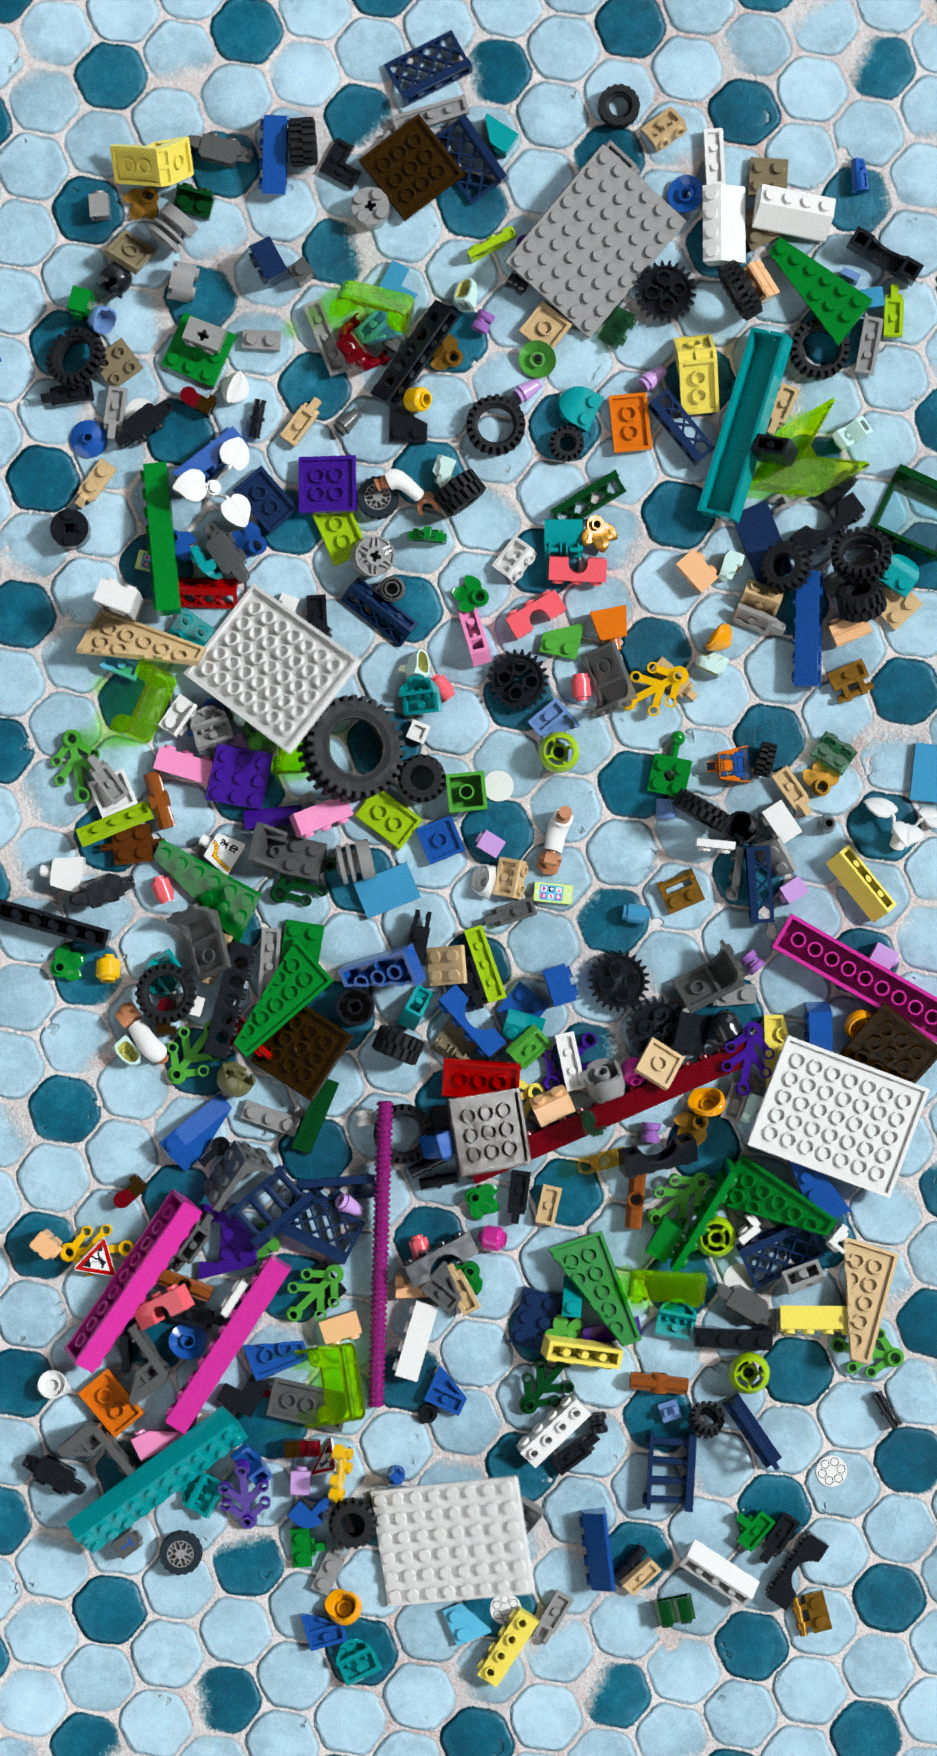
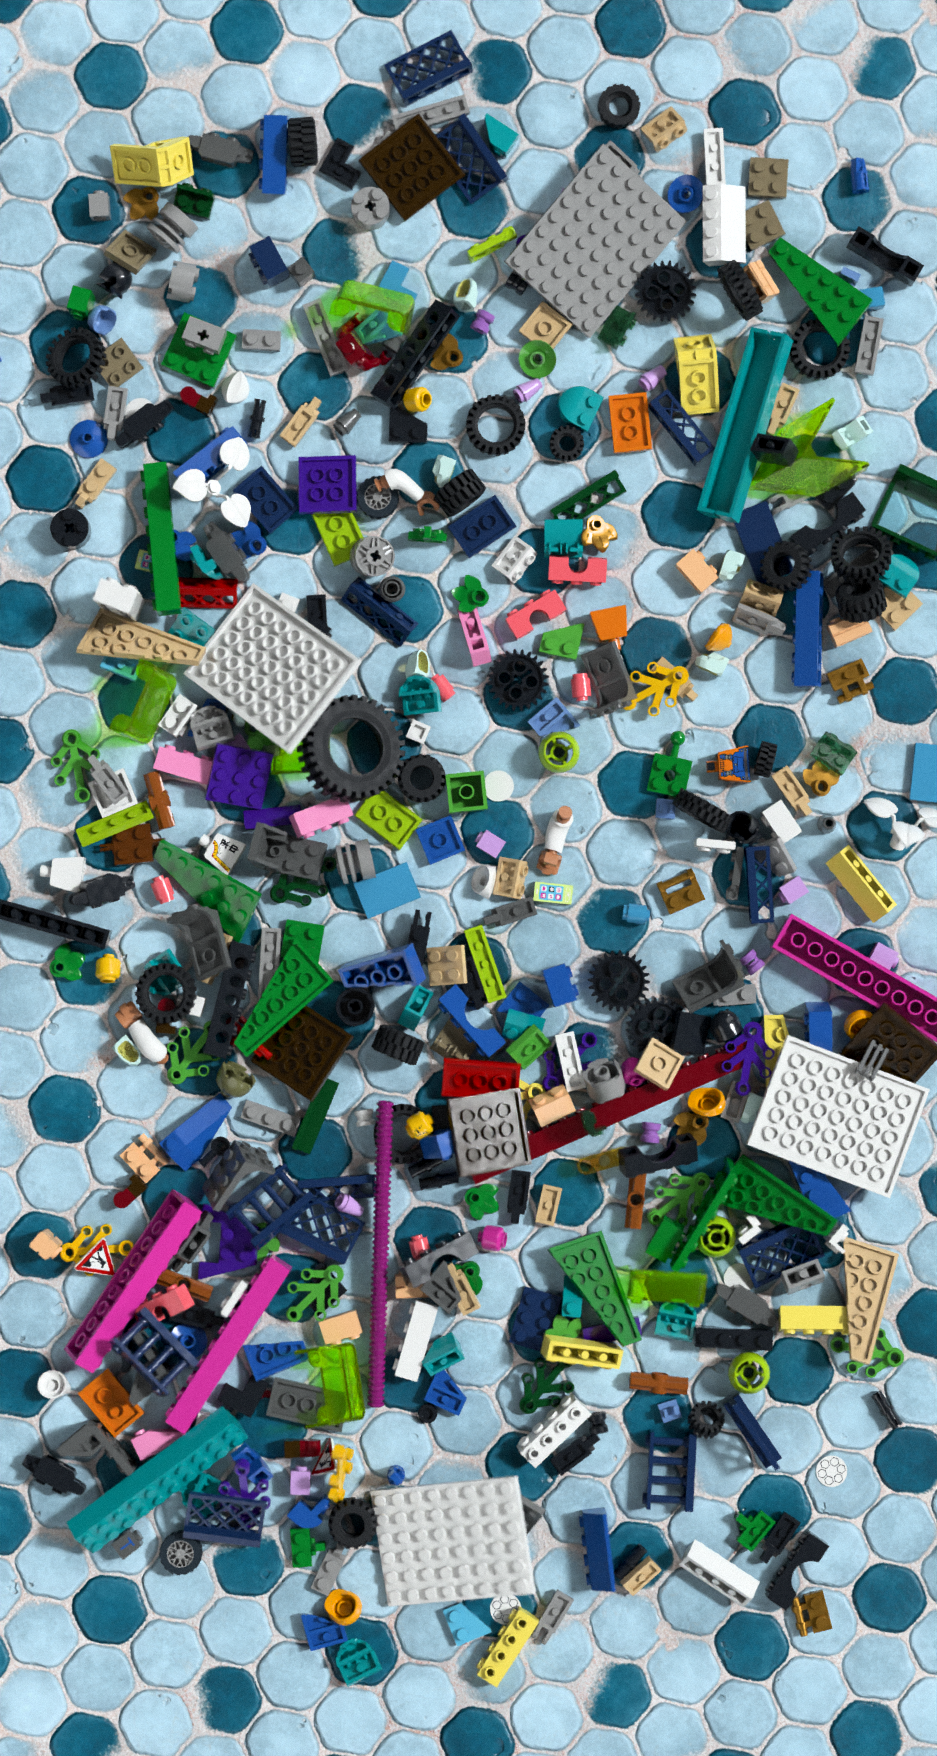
(140, 1162): none -> light nougat plate
(159, 1332): none -> dark blue fence
(223, 1532): none -> dark blue fence
(419, 1125): none -> yellow head
(443, 1354): none -> teal slope
(482, 526): none -> dark blue plate
(674, 1609): dark green brick -> none
(793, 212): white slope -> none
(878, 1048): none -> dark grey tile
(893, 313): lime hinge -> none

